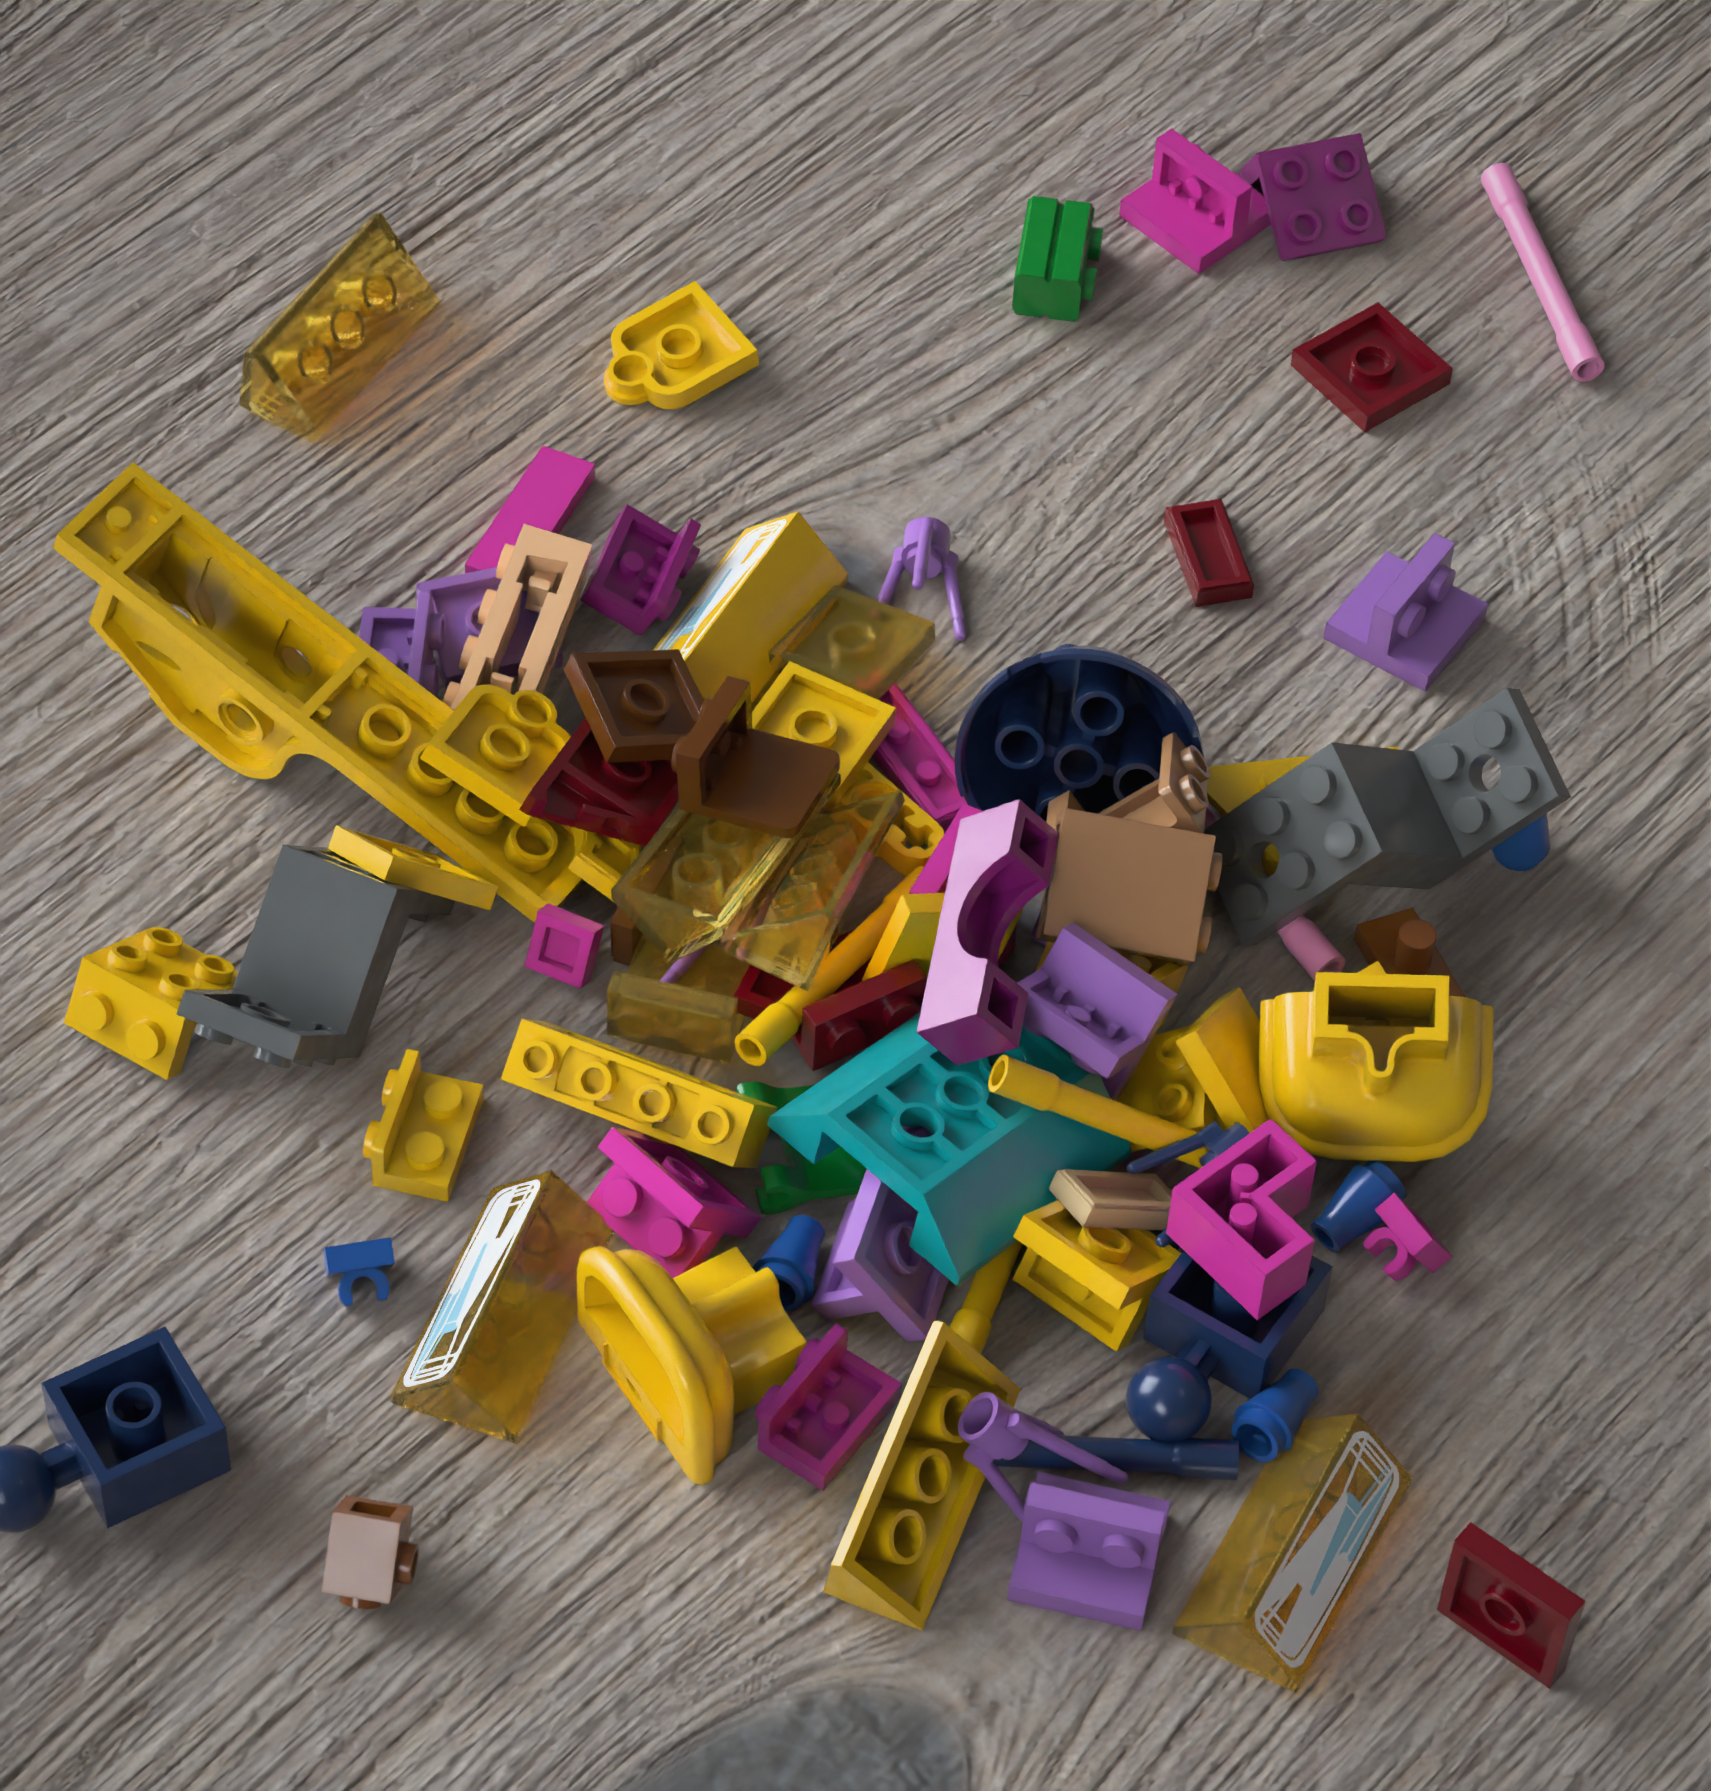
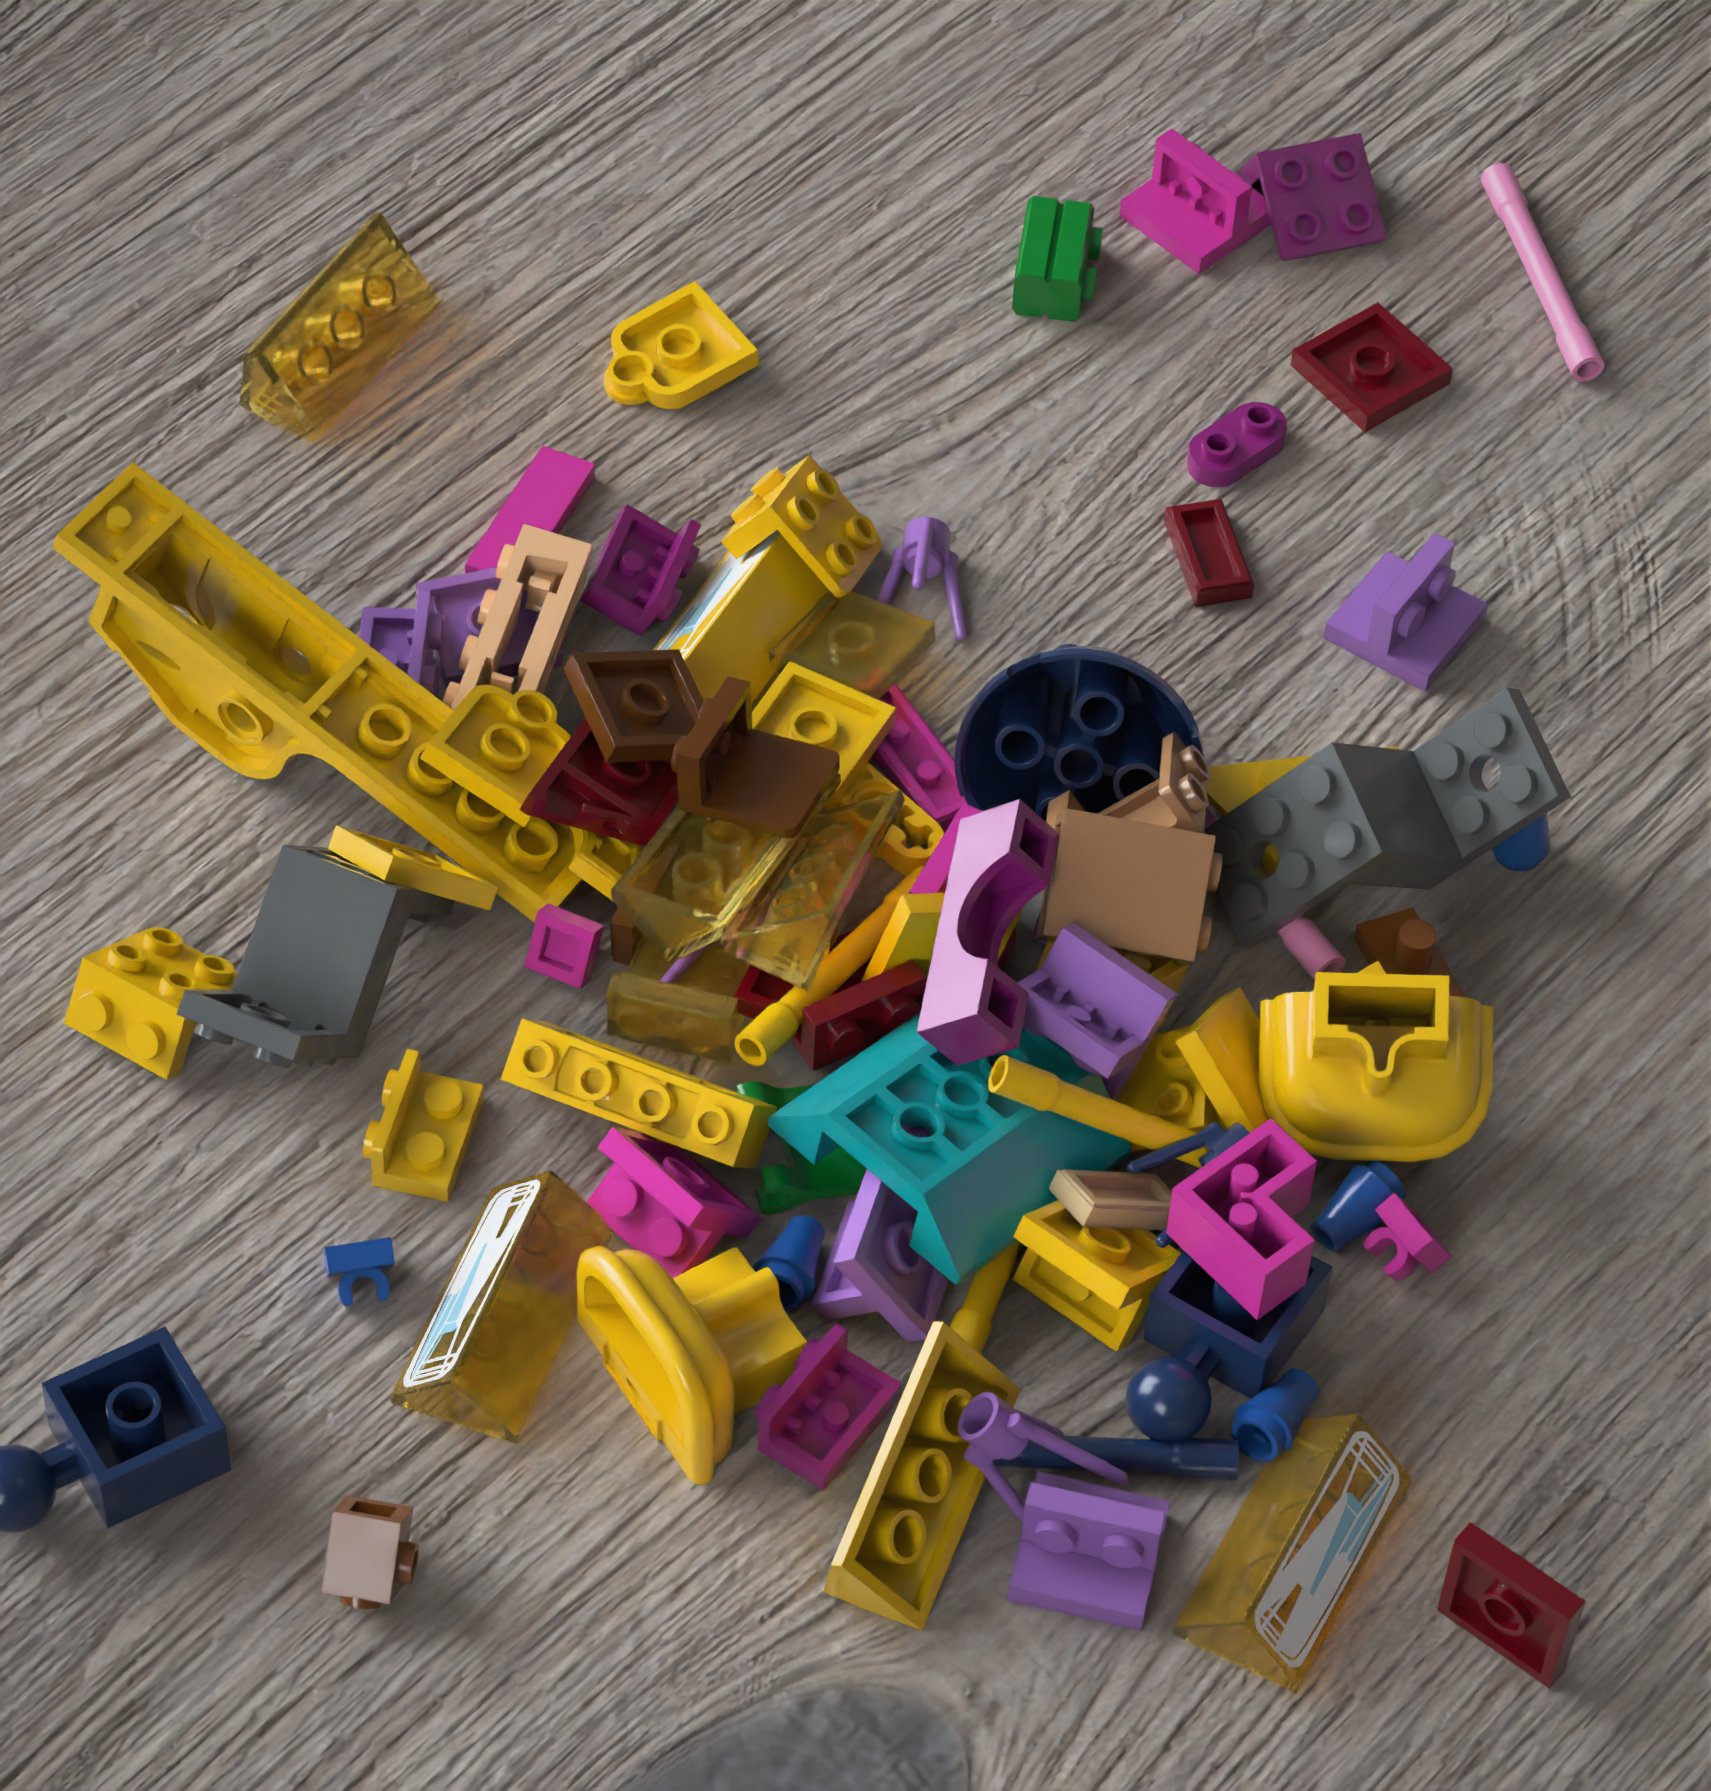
(813, 519): none -> yellow bracket
(1246, 441): none -> magenta plate

